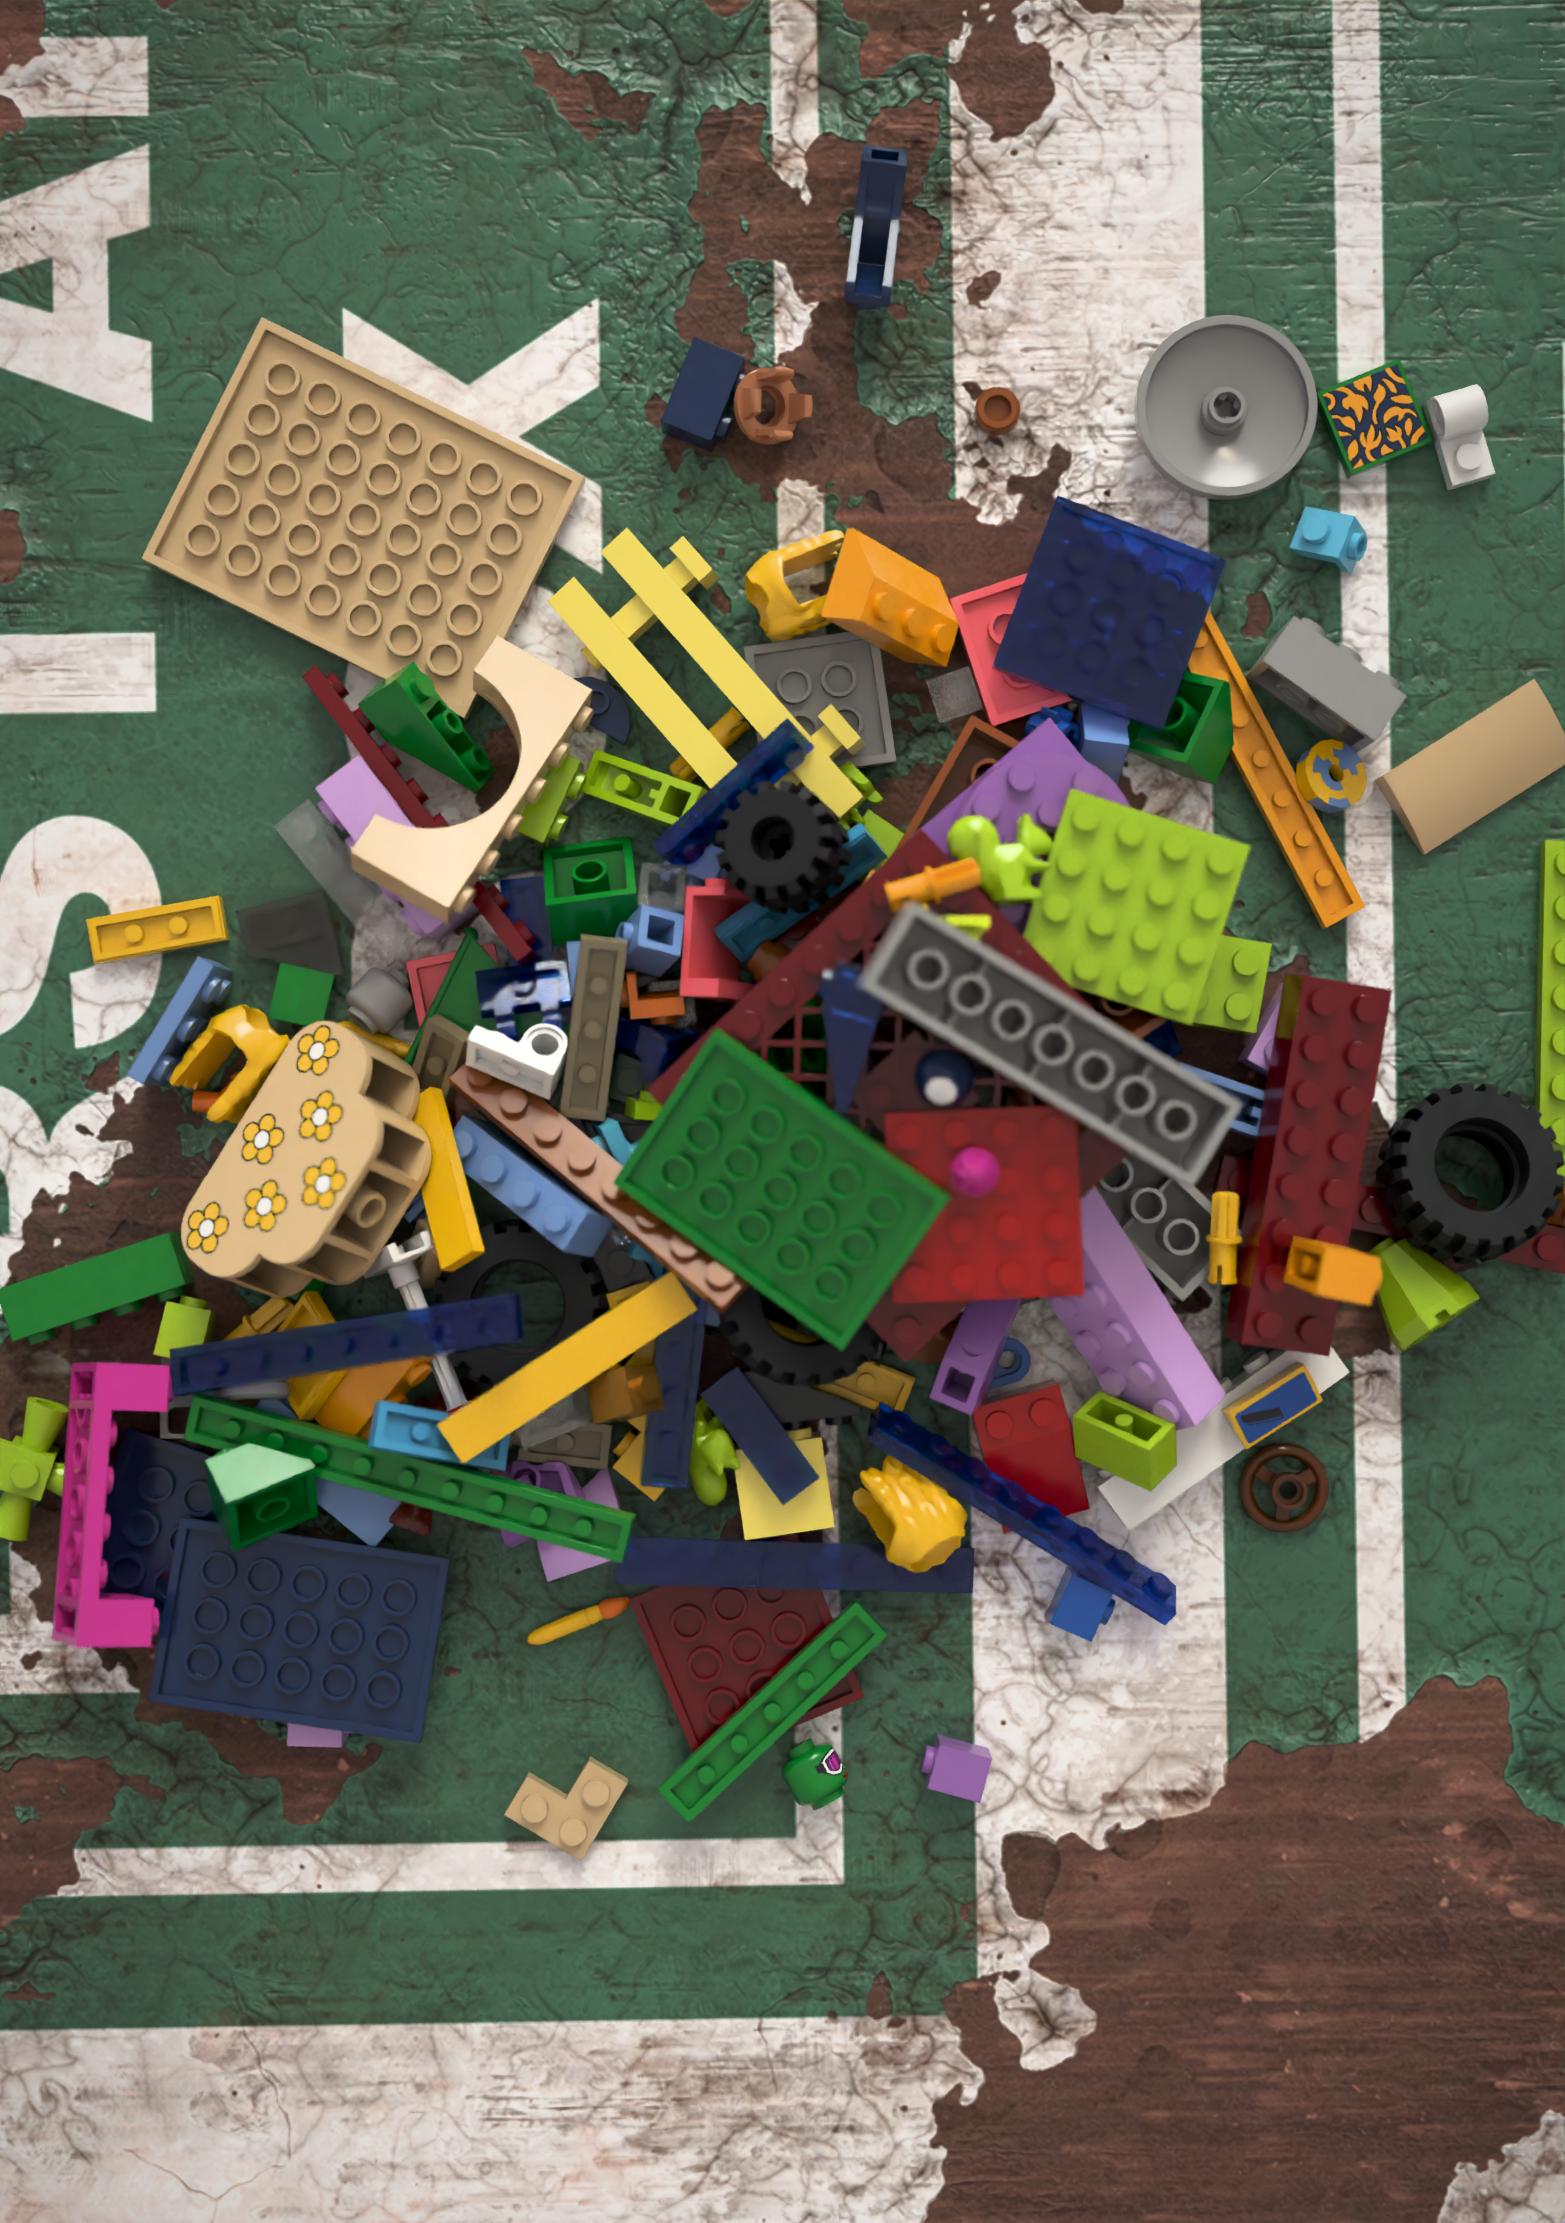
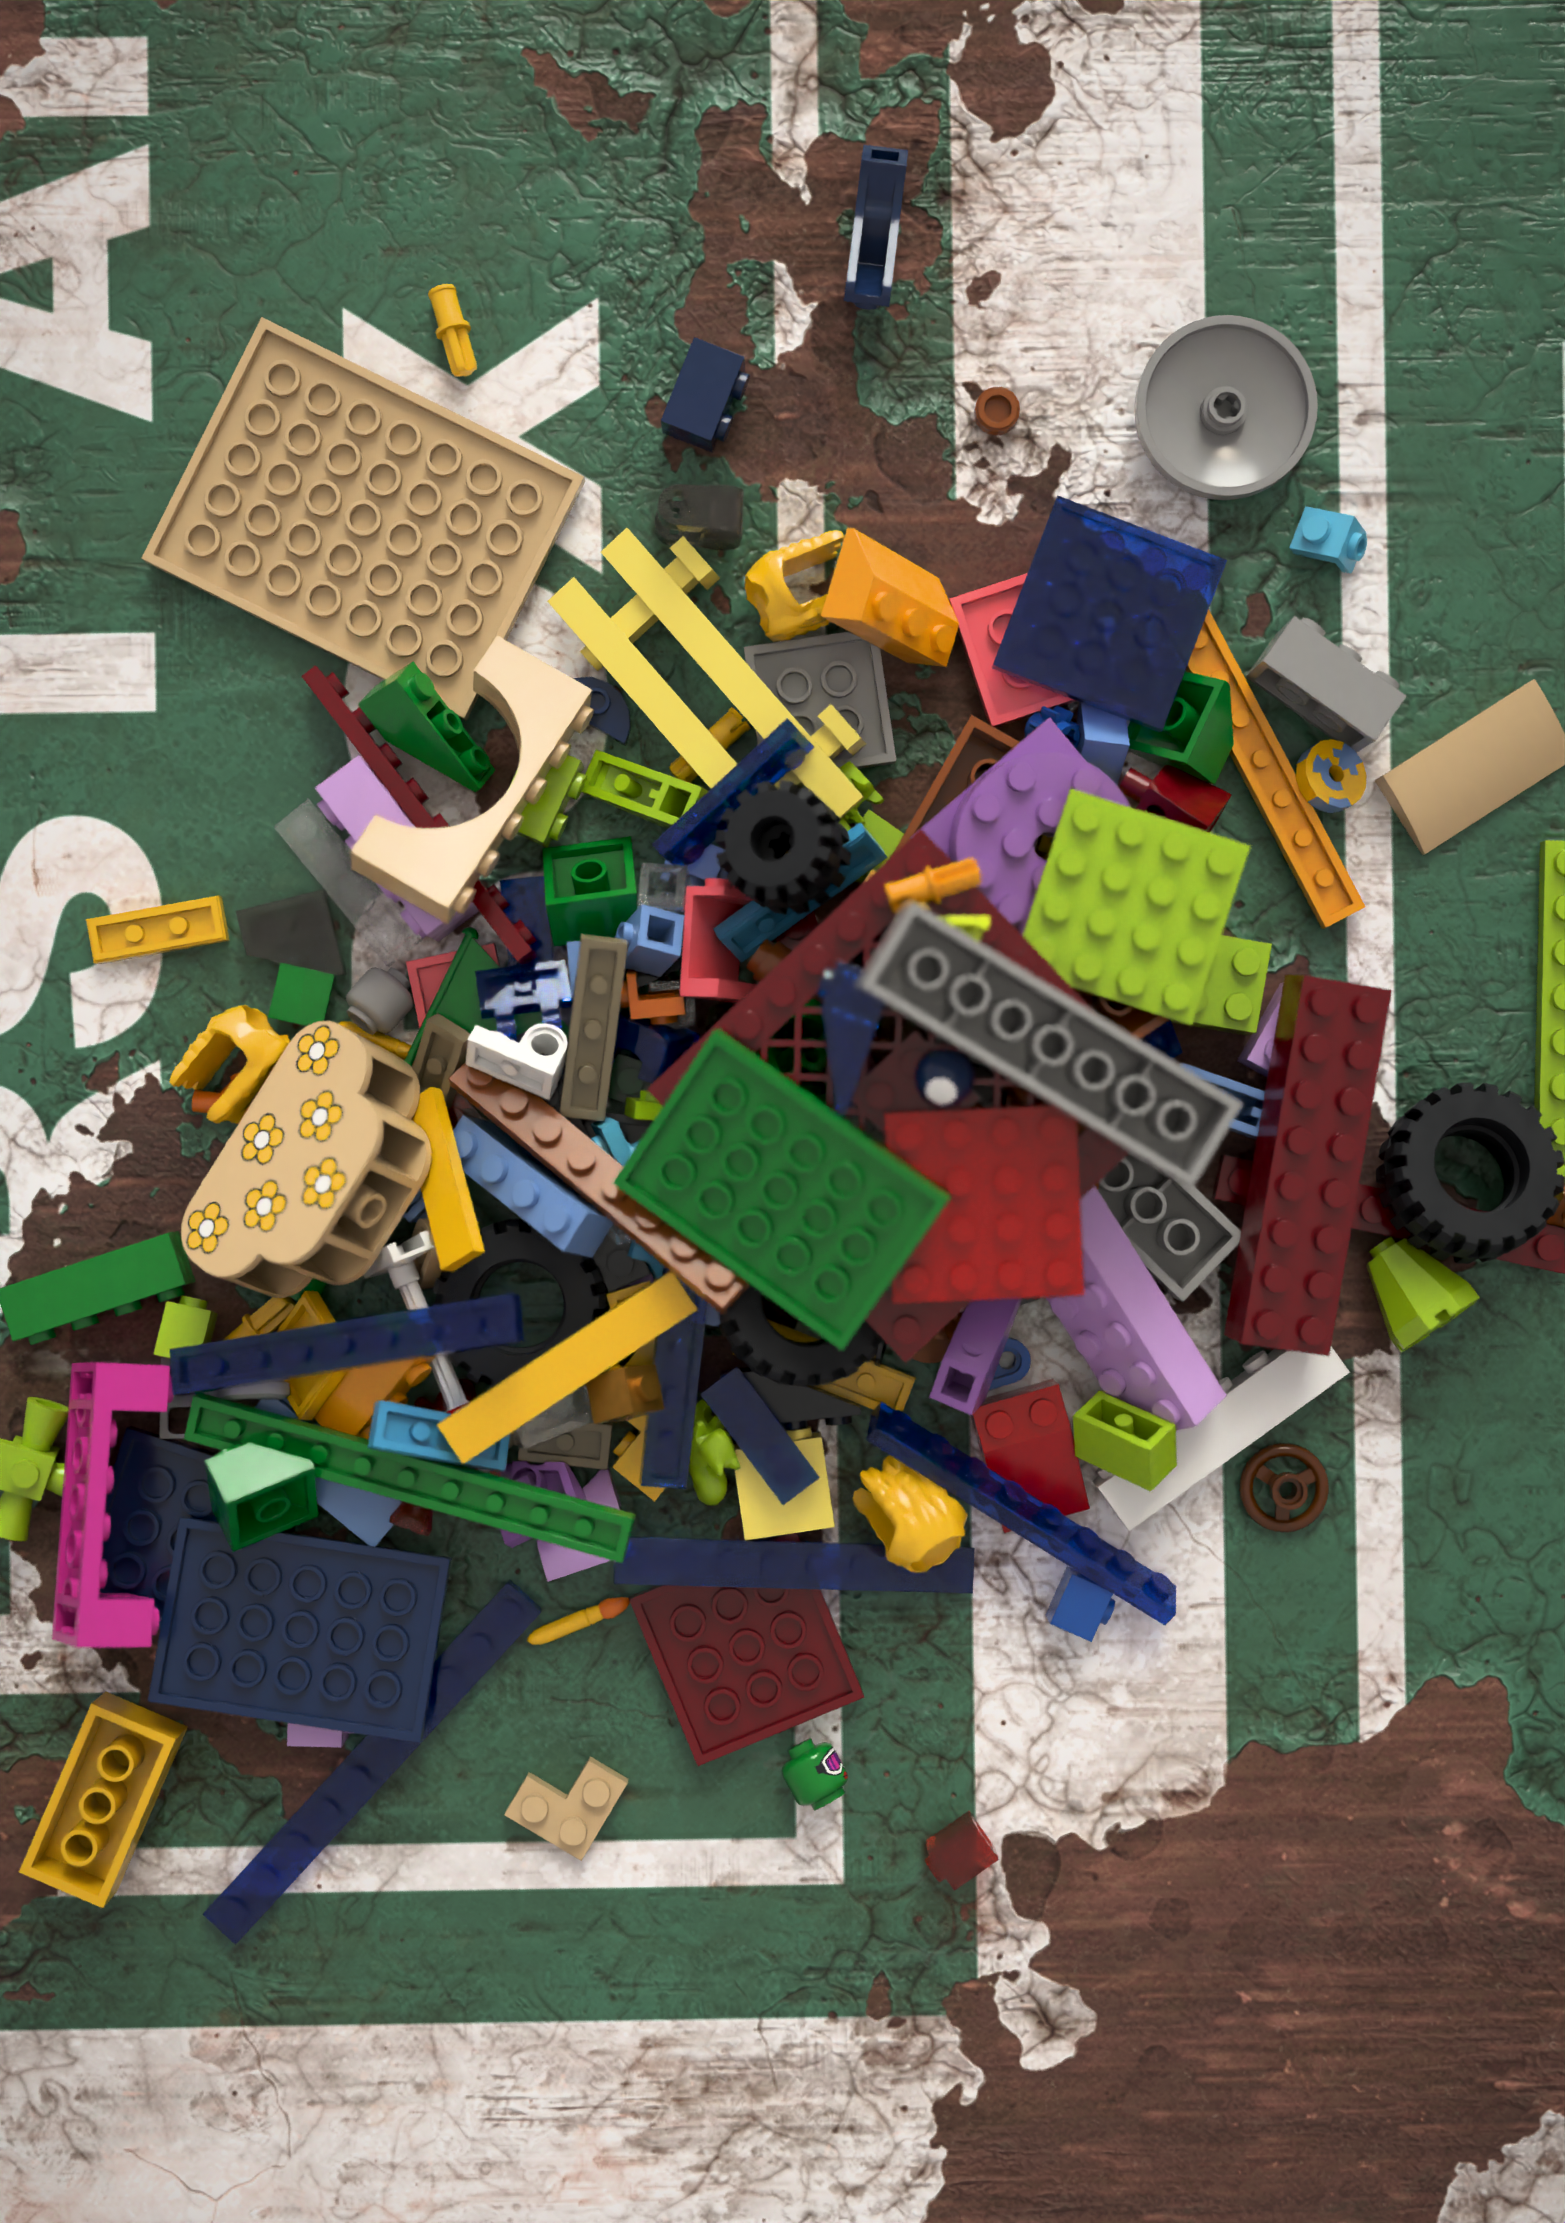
(103, 1799): none -> yellow brick
(181, 1022): medium blue plate -> none
(368, 1768): none -> clear blue plate
(453, 330): none -> yellow axle
(706, 516): none -> clear smoke piece
(772, 1710): green plate -> none
(788, 405): nougat piece -> none
(955, 694): clear plate -> none
(956, 1767): medium lavender brick -> none
(960, 1851): none -> clear red brick
(974, 1171): dark pink plate -> none
(1003, 867): lime animal -> none
(1176, 797): none -> dark red torso
(1223, 1238): yellow axle -> none
(1272, 1404): slope -> none
(1333, 1271): light orange brick -> none
(1373, 418): tile -> none
(1458, 435): white plate -> none

